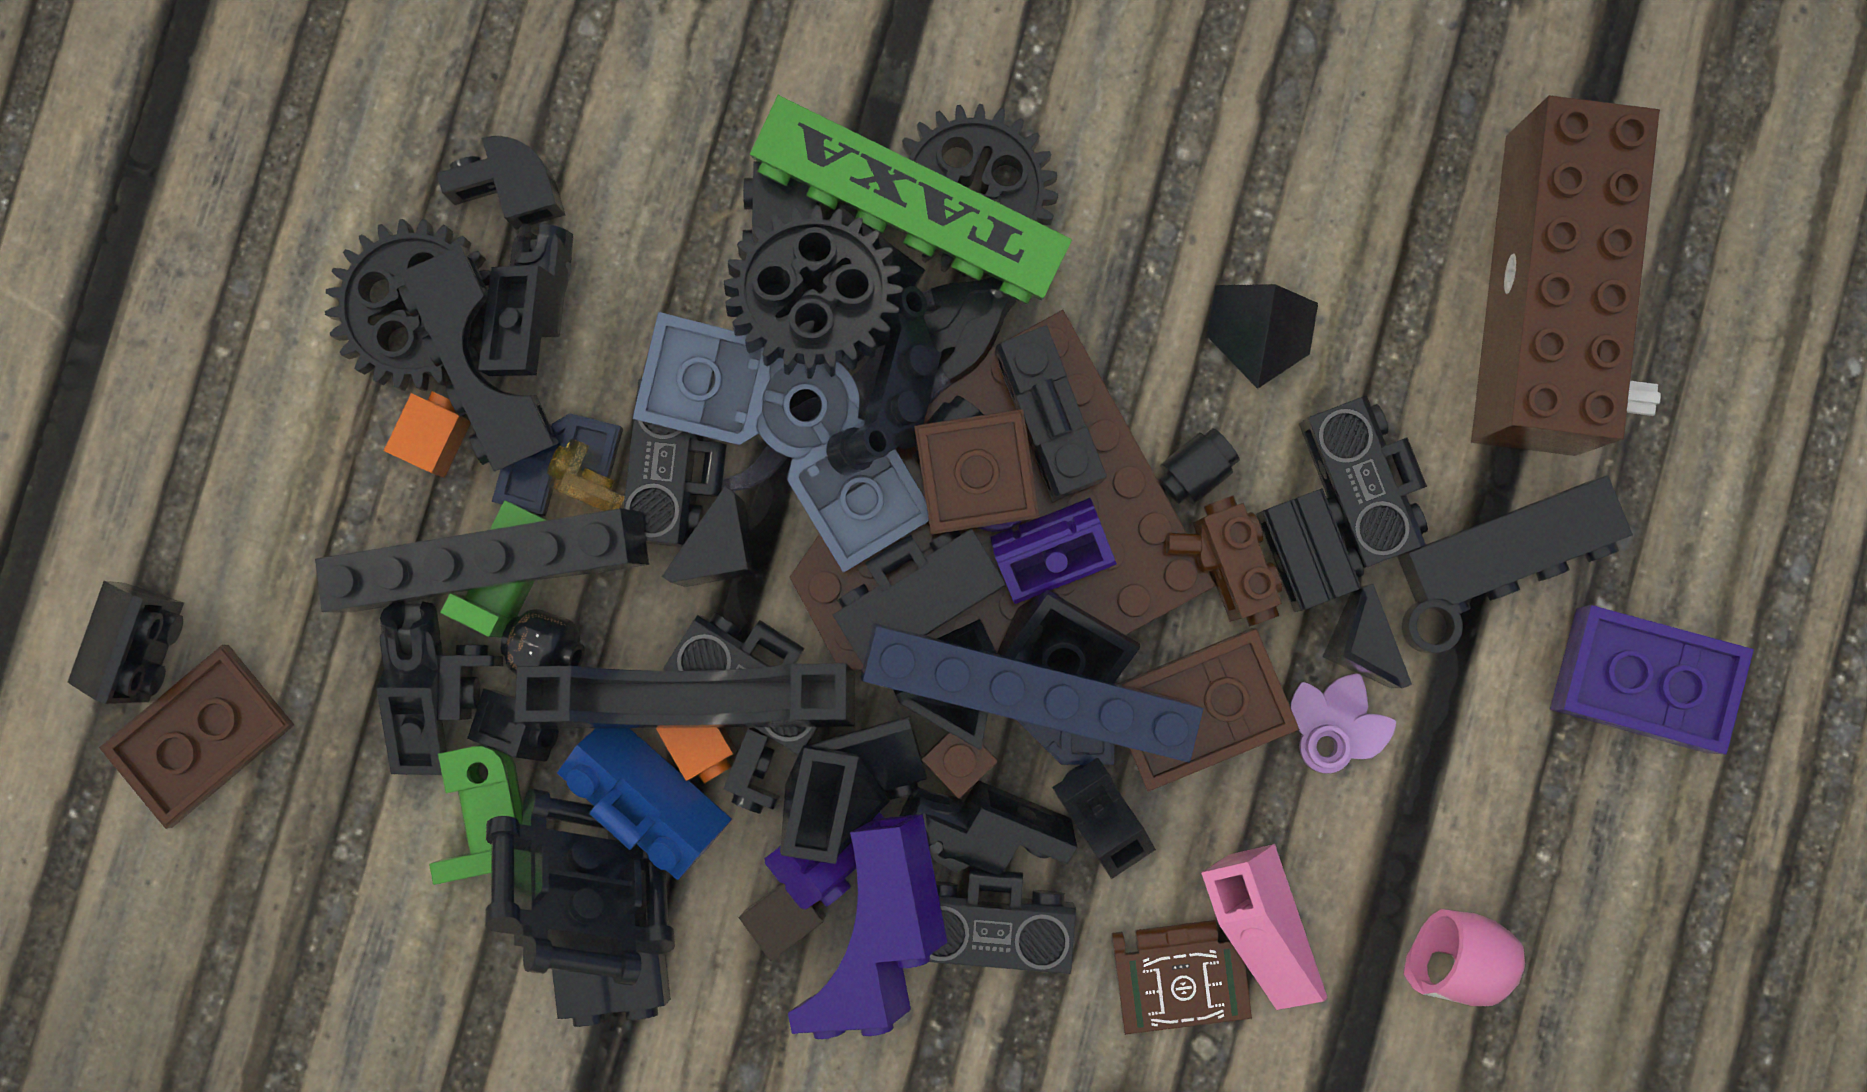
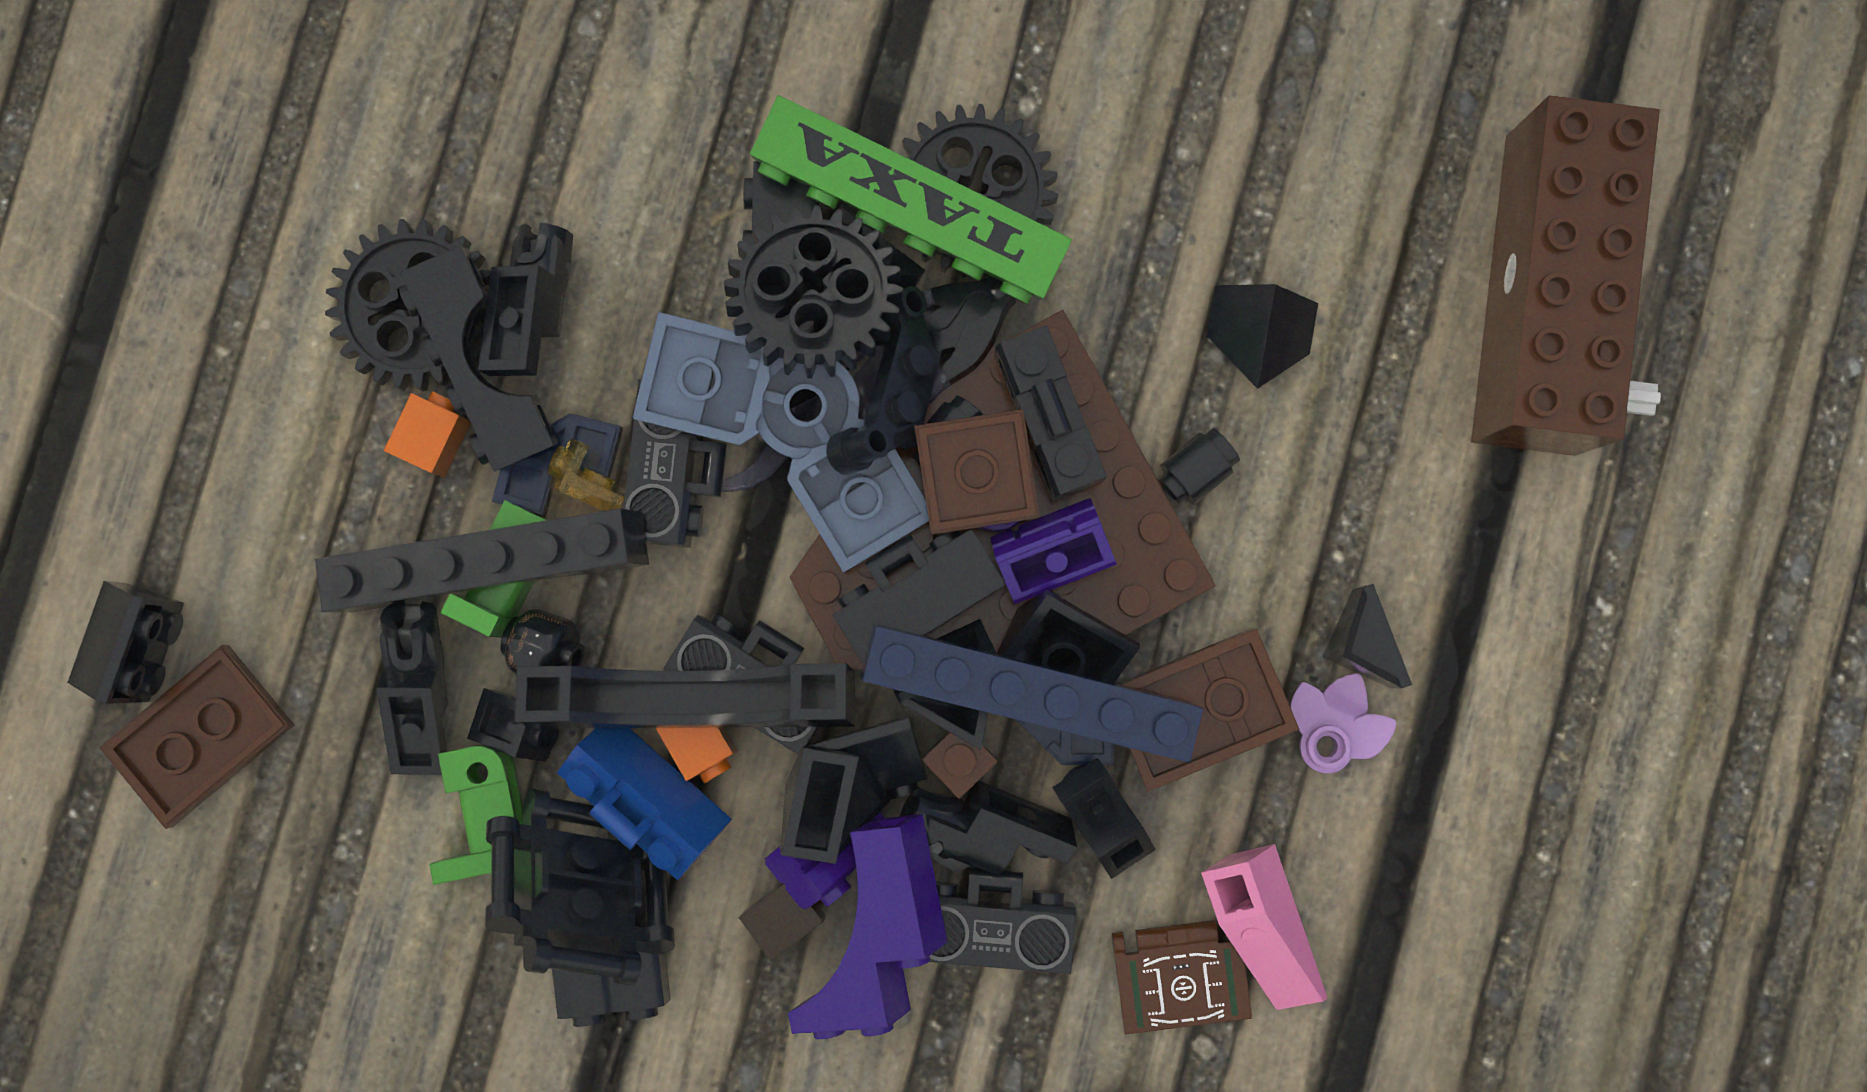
(457, 688): black bracket -> none
(511, 170): black brick -> none
(717, 547): black slope -> none
(751, 761): black bracket -> none
(1230, 549): reddish brown brick -> none
(1311, 550): black brick -> none
(1353, 468): black piece -> none
(1484, 954): bright pink piece -> none
(1507, 549): black hinge -> none
(1651, 679): dark purple piece -> none

